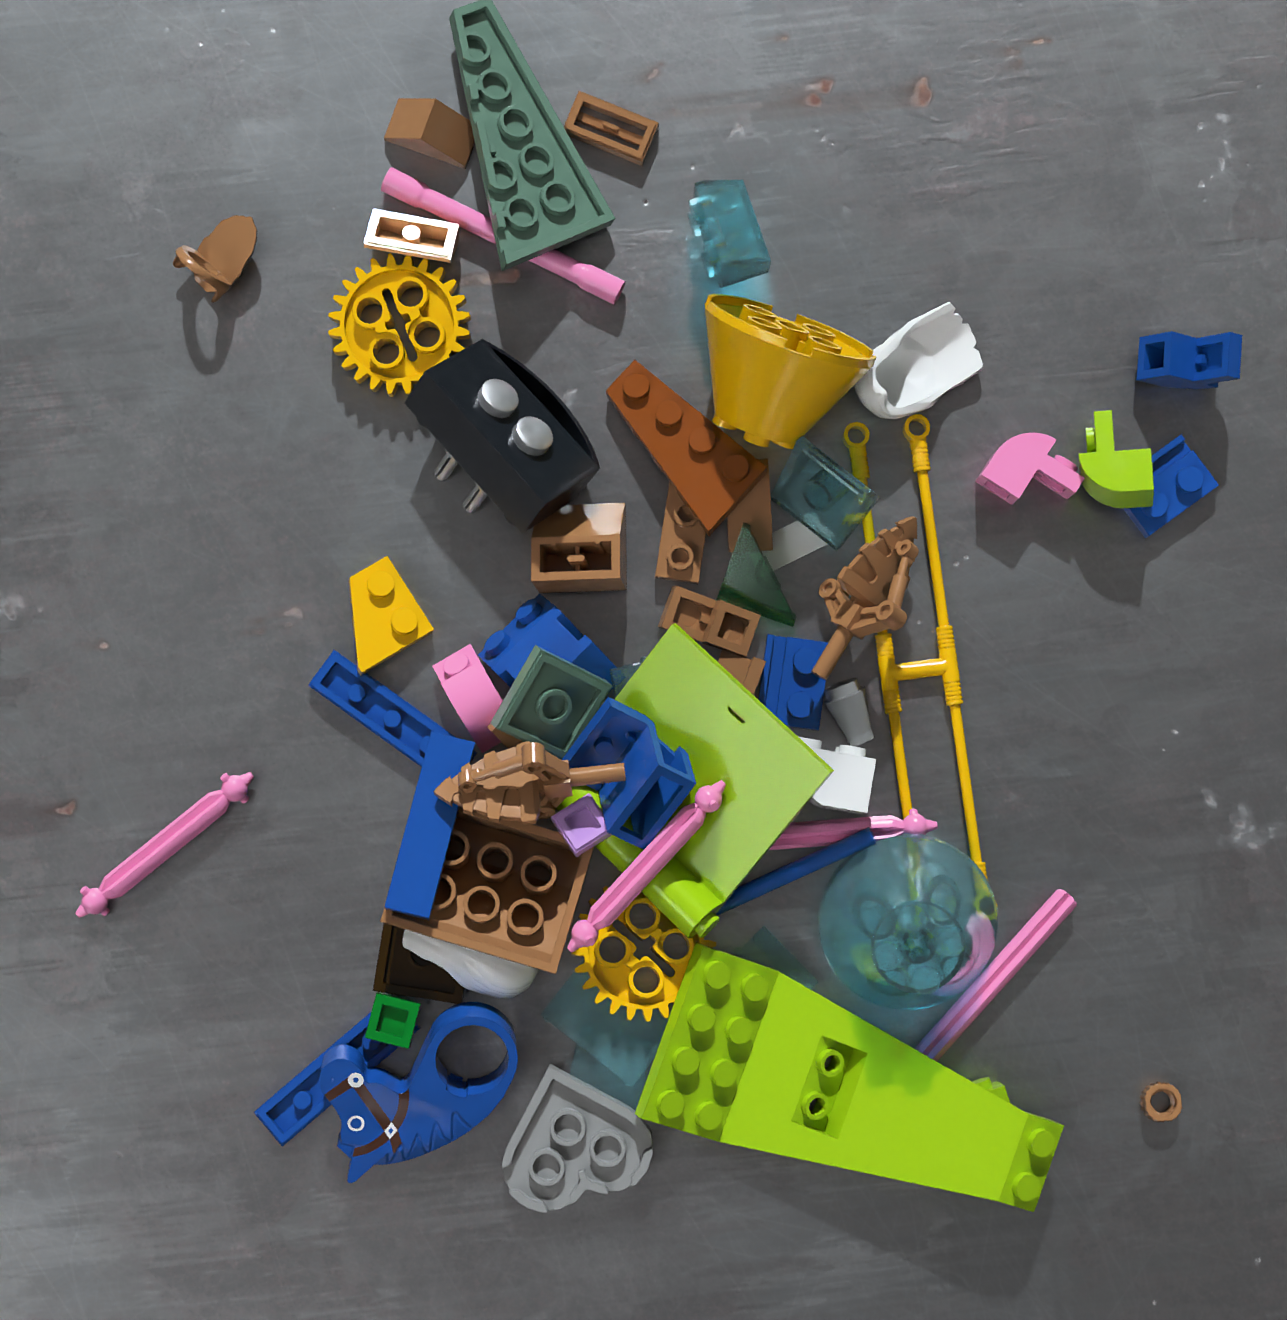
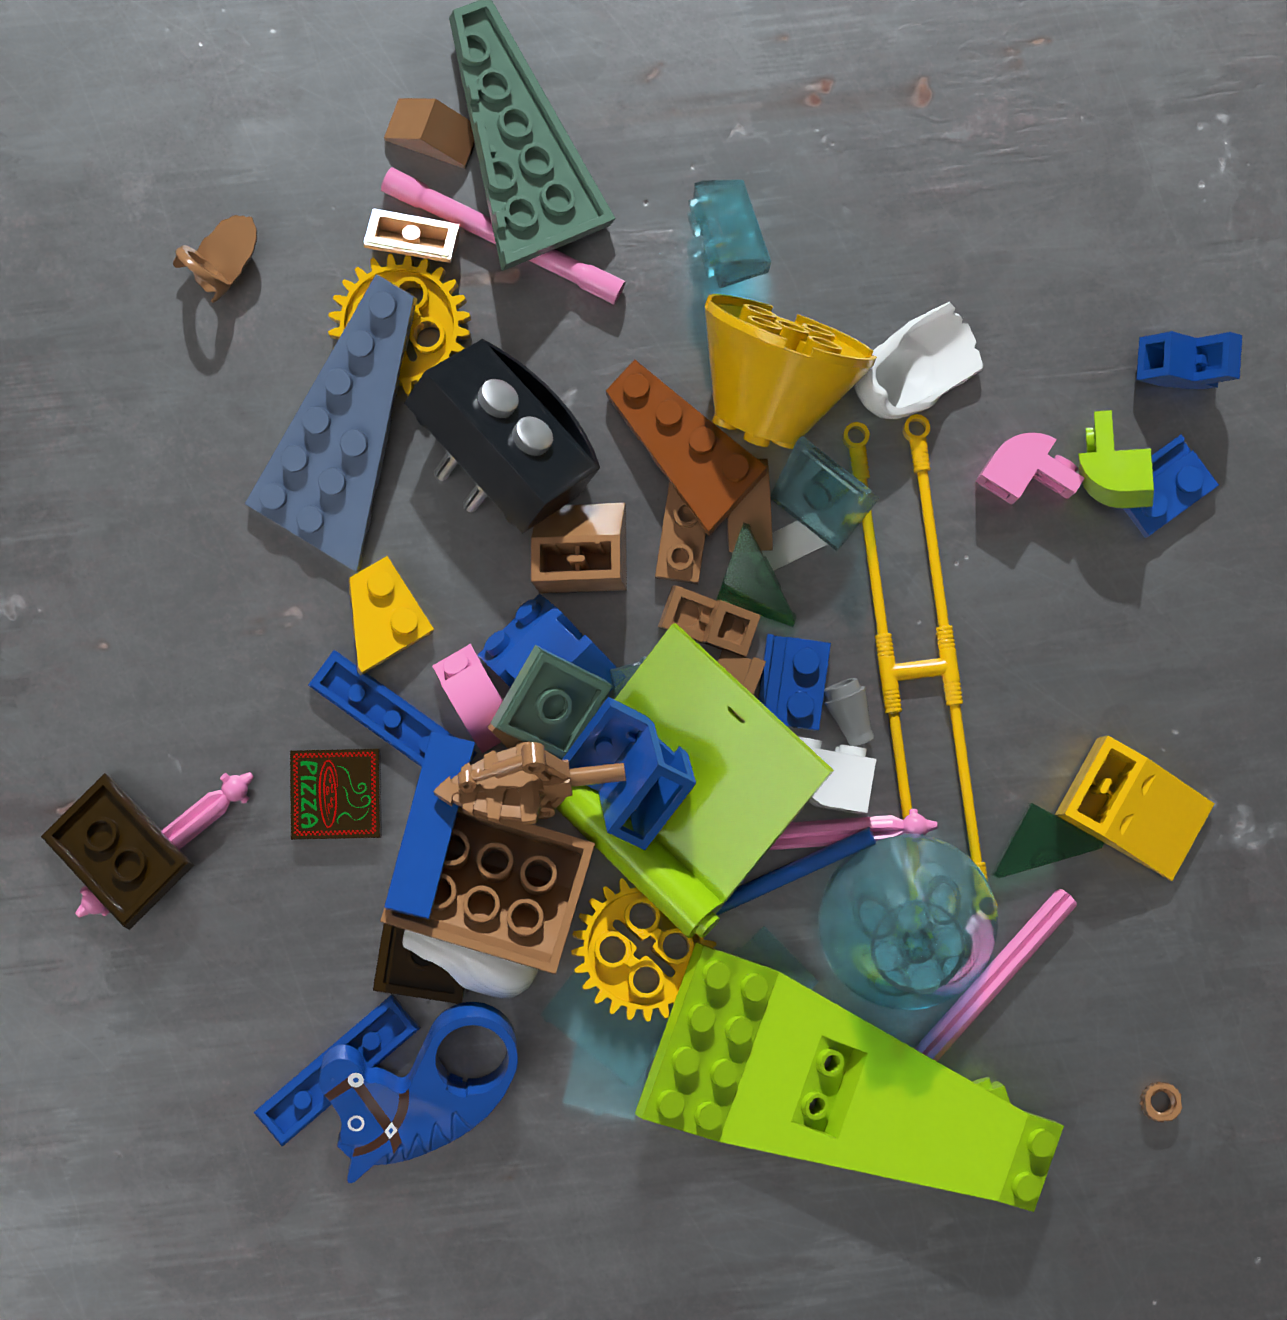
(117, 851): none -> dark brown tile
(335, 446): none -> sand blue wing
(335, 794): none -> dark brown tile
(393, 1020): green plate -> none
(573, 1143): light grey plate -> none
(581, 825): lavender tile -> none
(603, 143): medium nougat tile -> none
(646, 866): bright pink wheel -> none
(877, 590): medium nougat bar -> none
(1041, 841): none -> clear green tile
(1135, 806): none -> yellow slope

